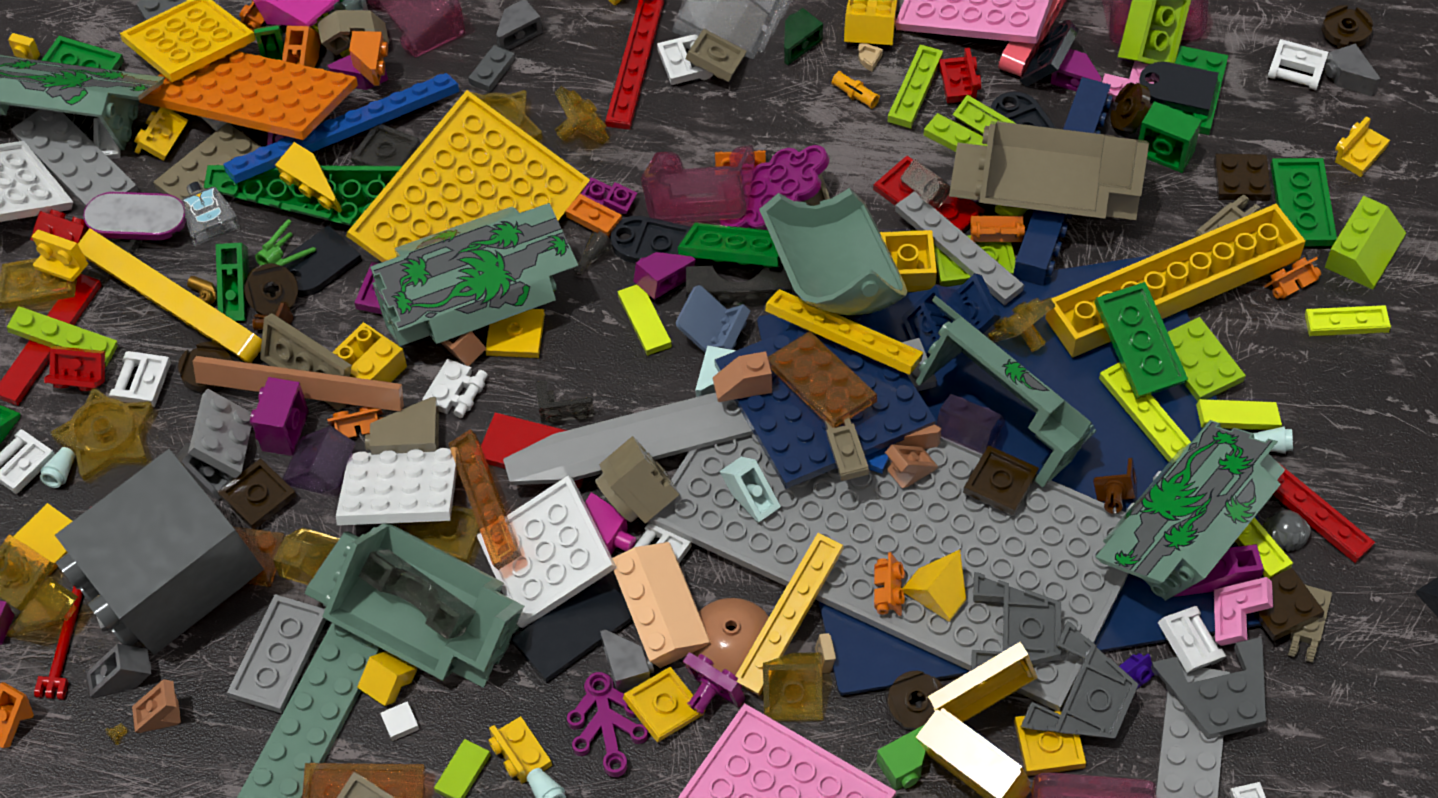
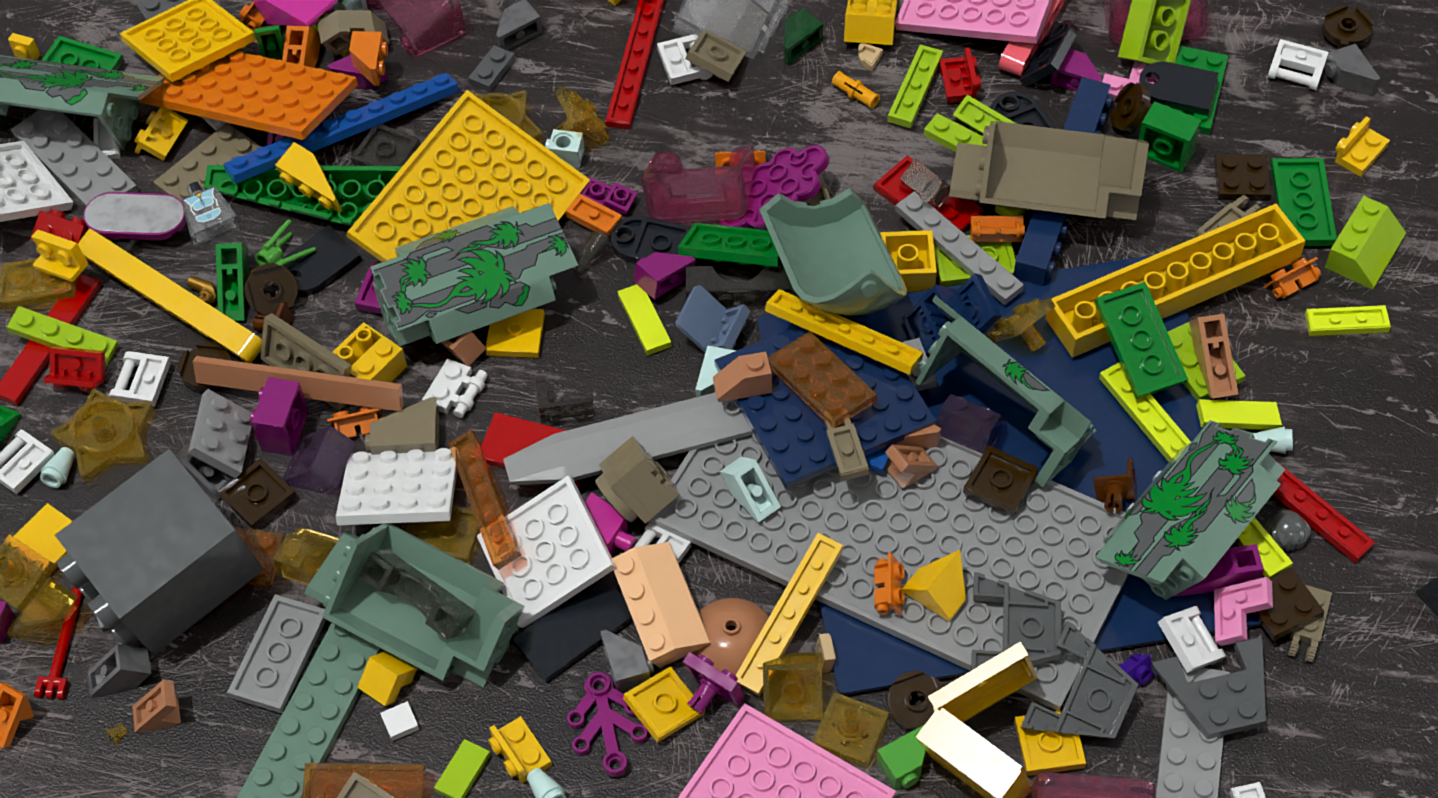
(567, 146): none -> light aqua brick
(853, 720): none -> clear yellow plate
(1214, 355): none -> nougat slope

